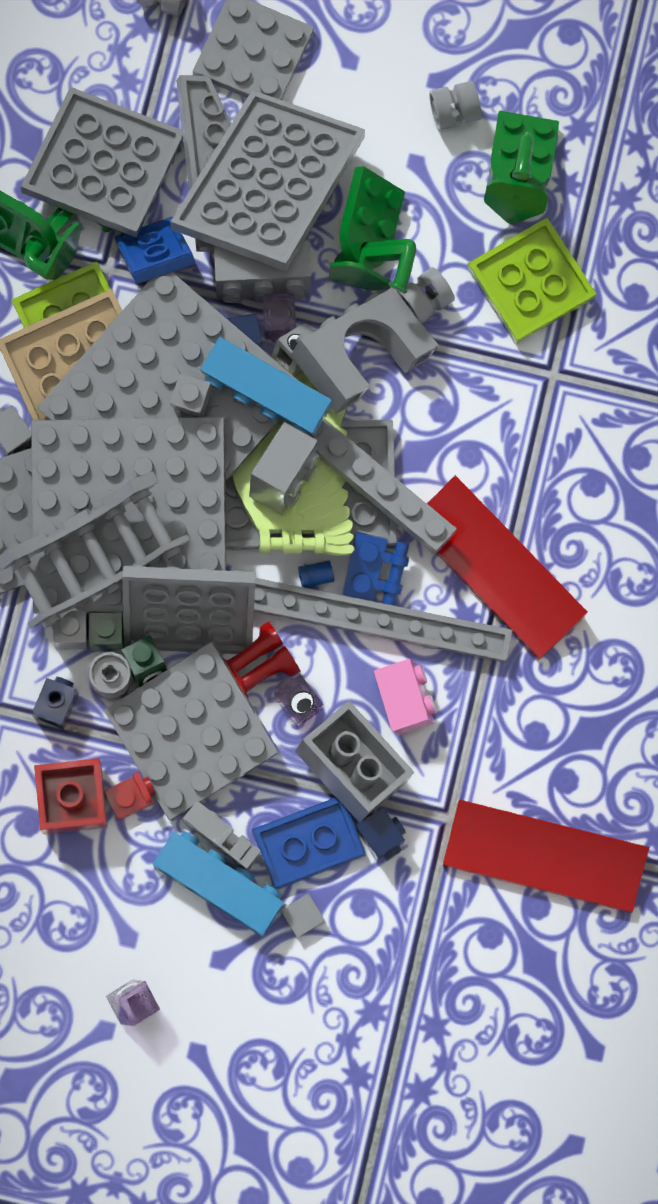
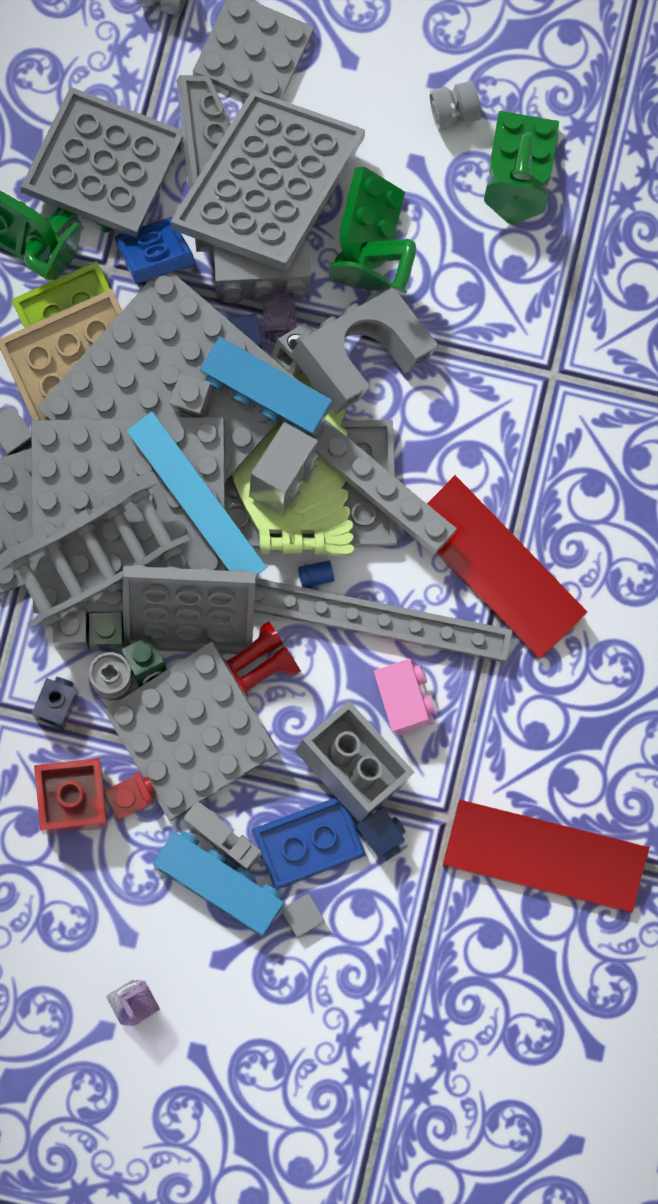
(195, 495): none -> medium azure tile
(298, 700): clear purple brick -> none
(365, 567): blue plate -> none
(436, 288): light grey wheel -> none
(531, 280): lime plate -> none

